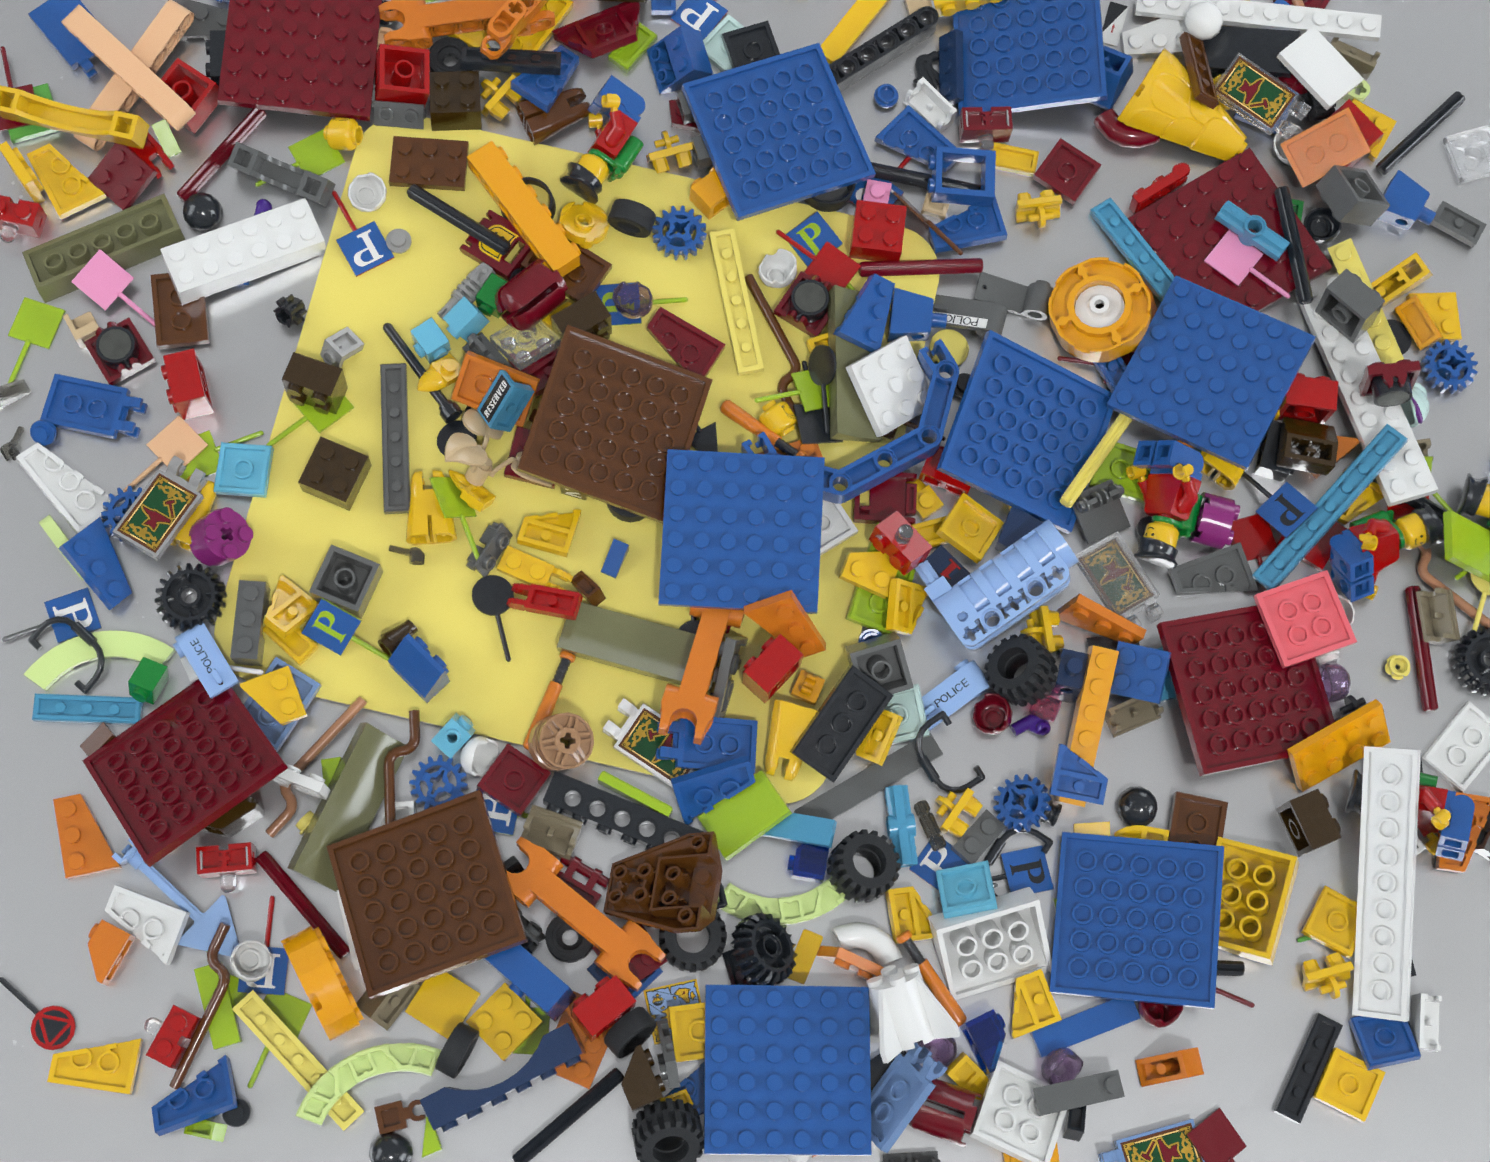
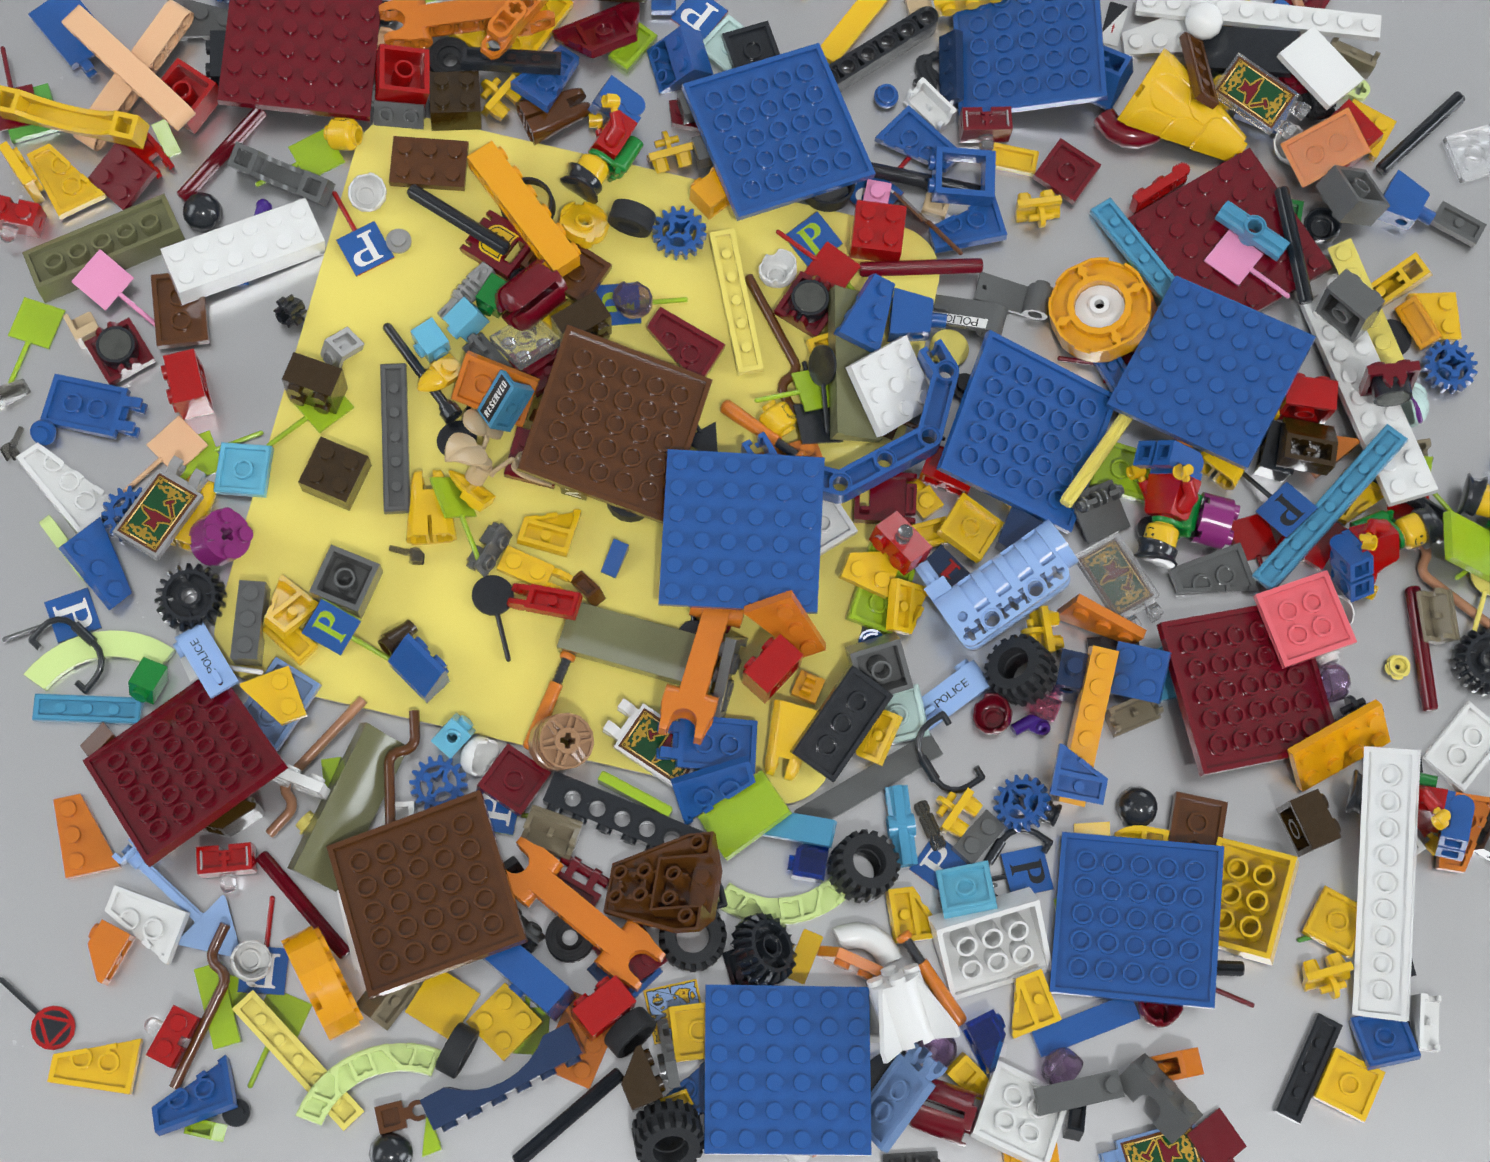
(1176, 1110): none -> dark grey arch

